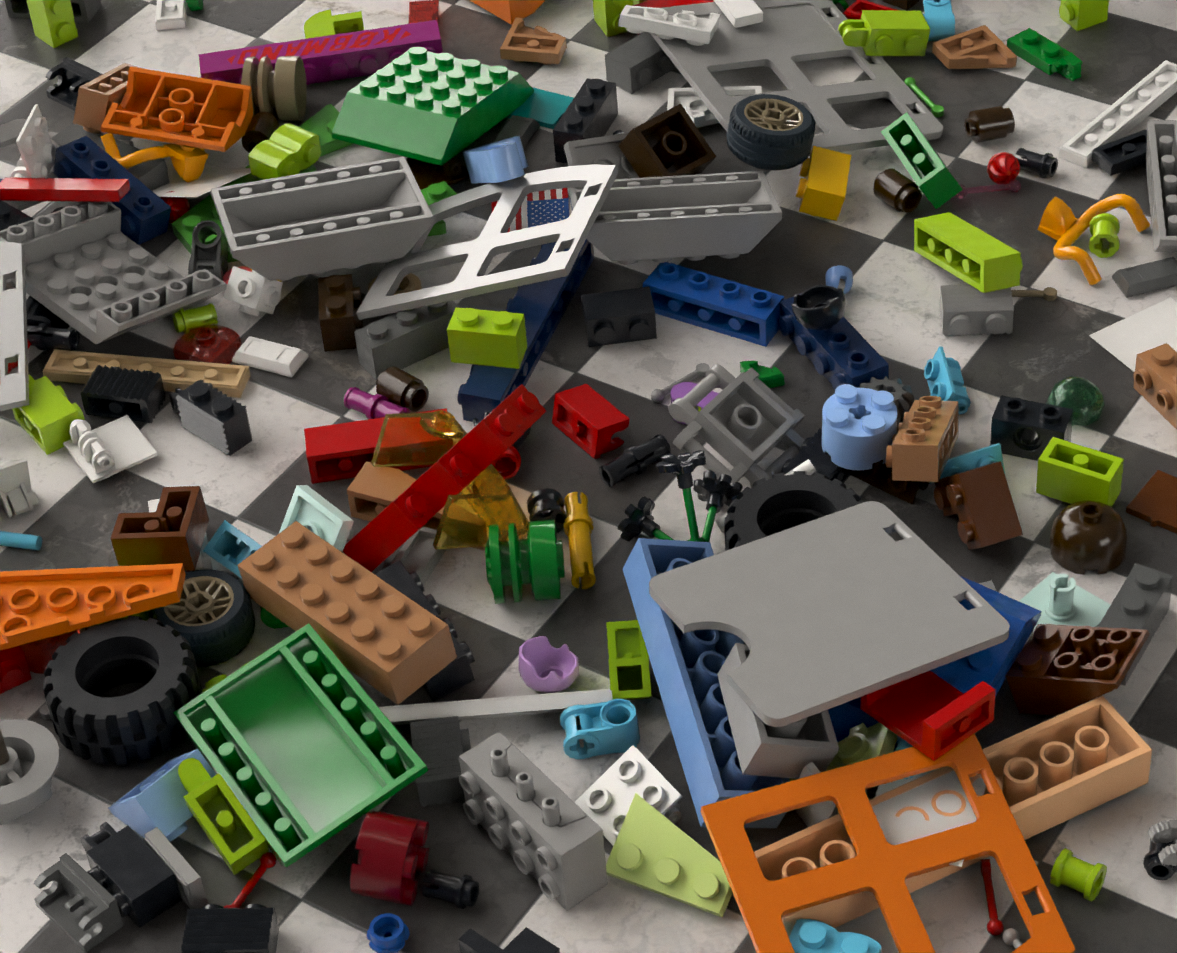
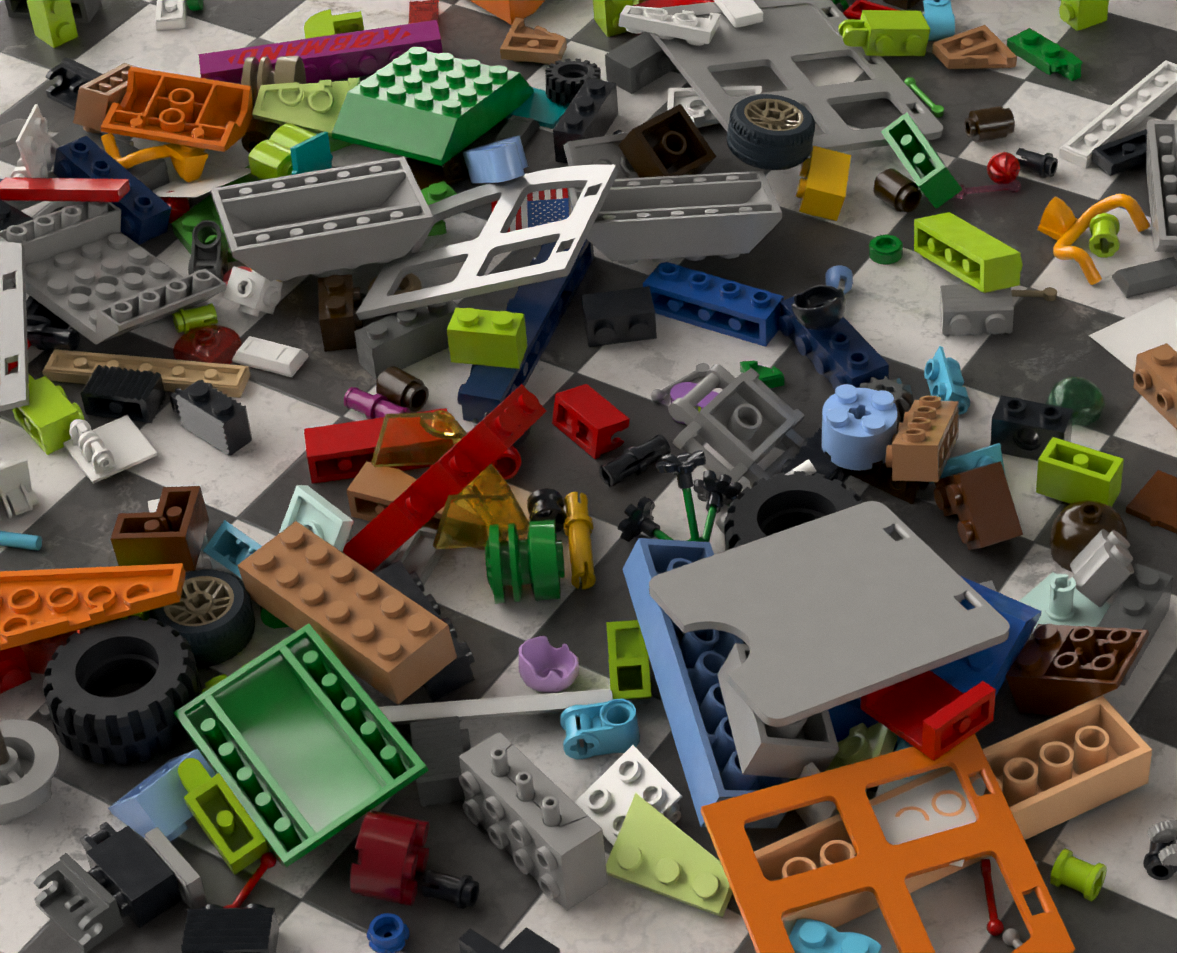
(303, 105): none -> yellowish green wing
(312, 154): none -> teal piece
(567, 78): none -> black tyre
(885, 249): none -> green tile
(1102, 566): none -> light grey brick

